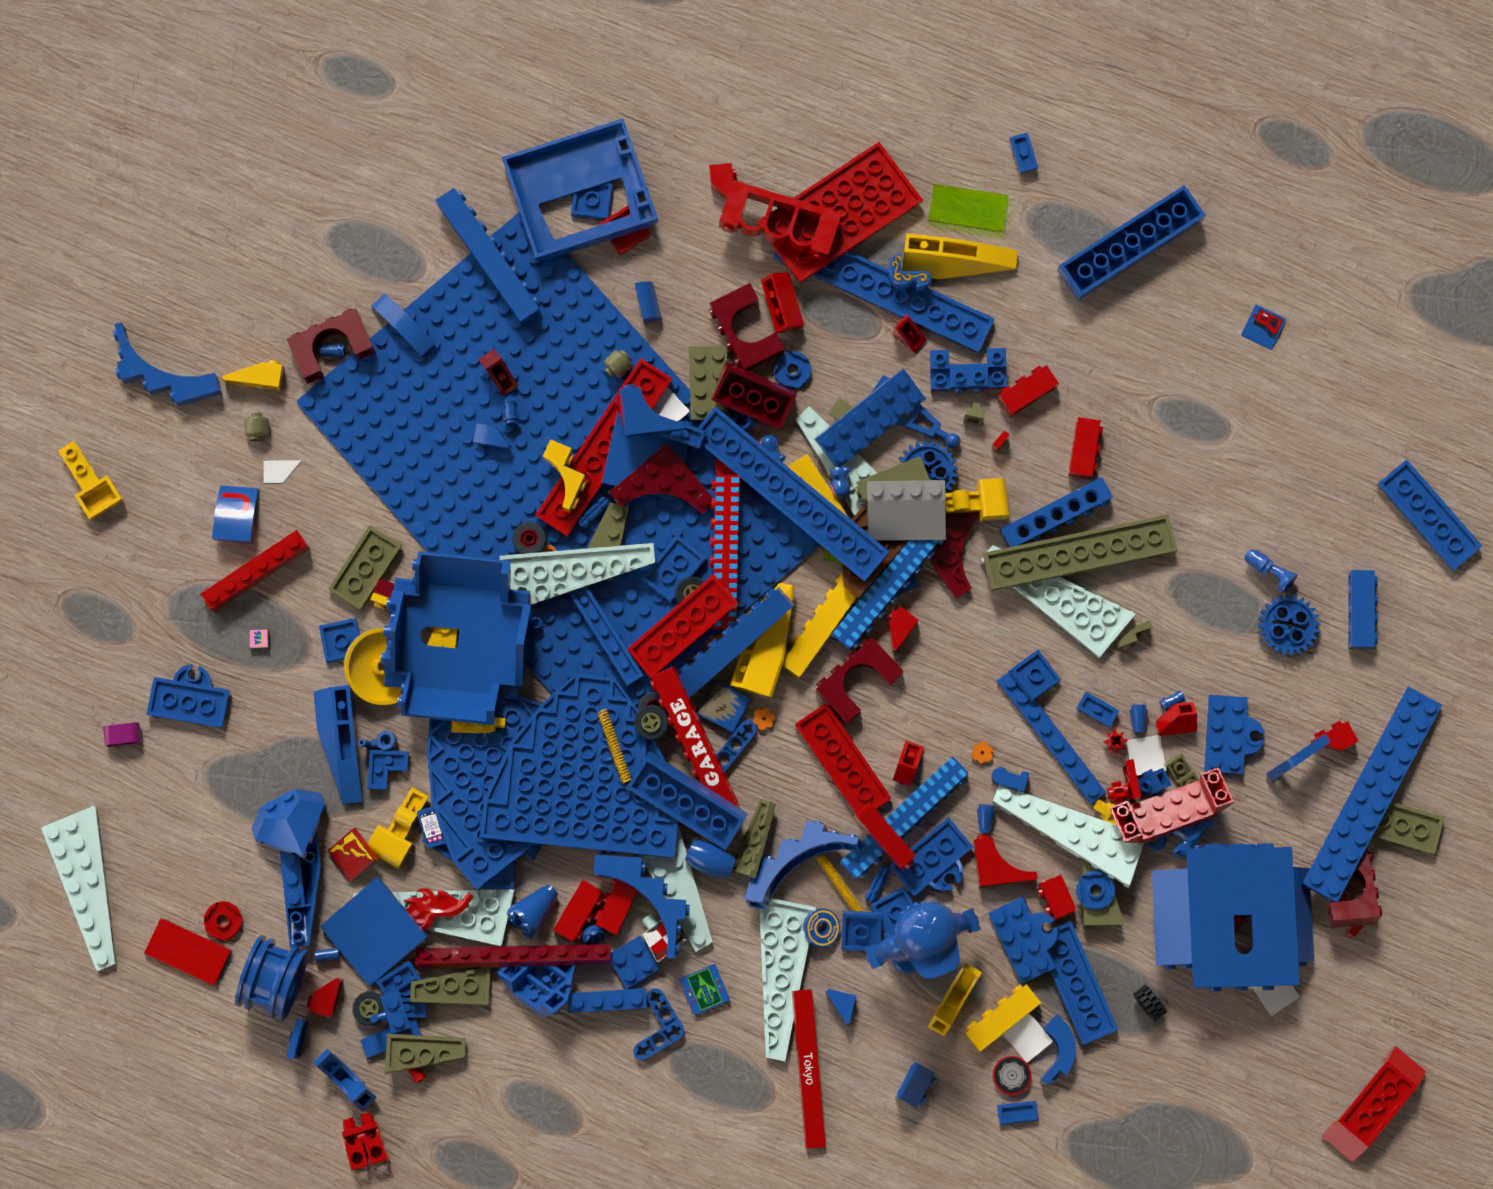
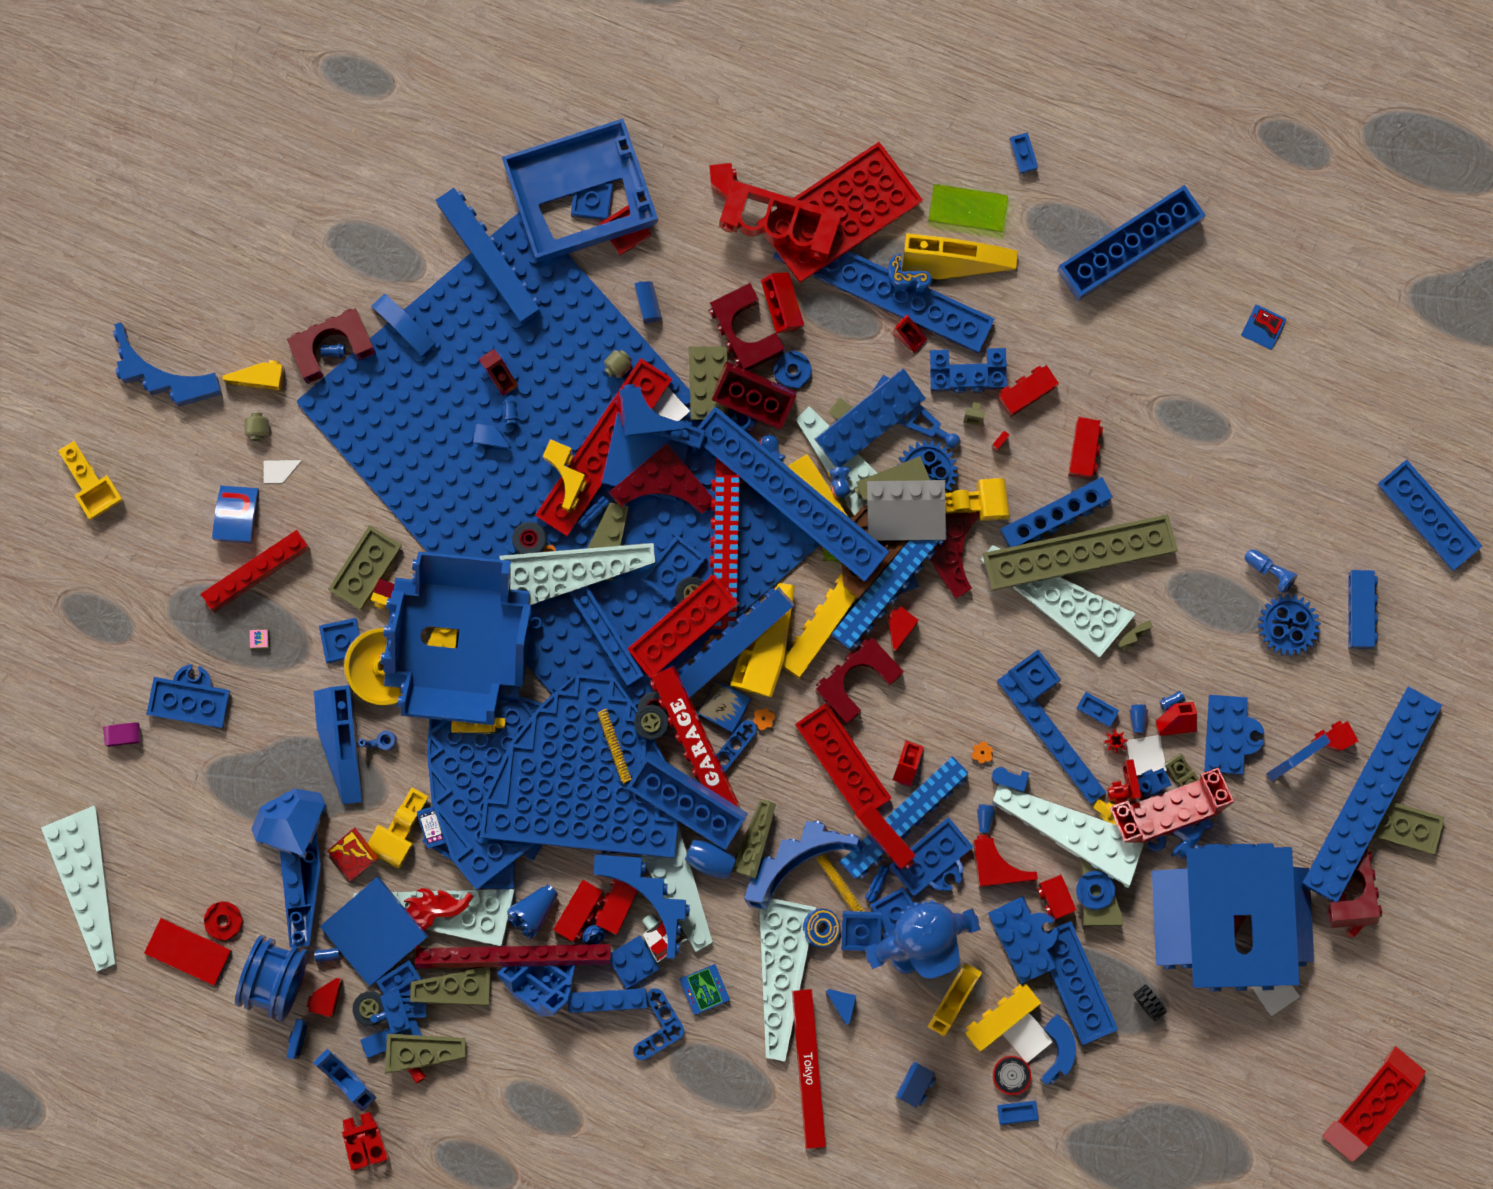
(381, 763): blue plate -> none

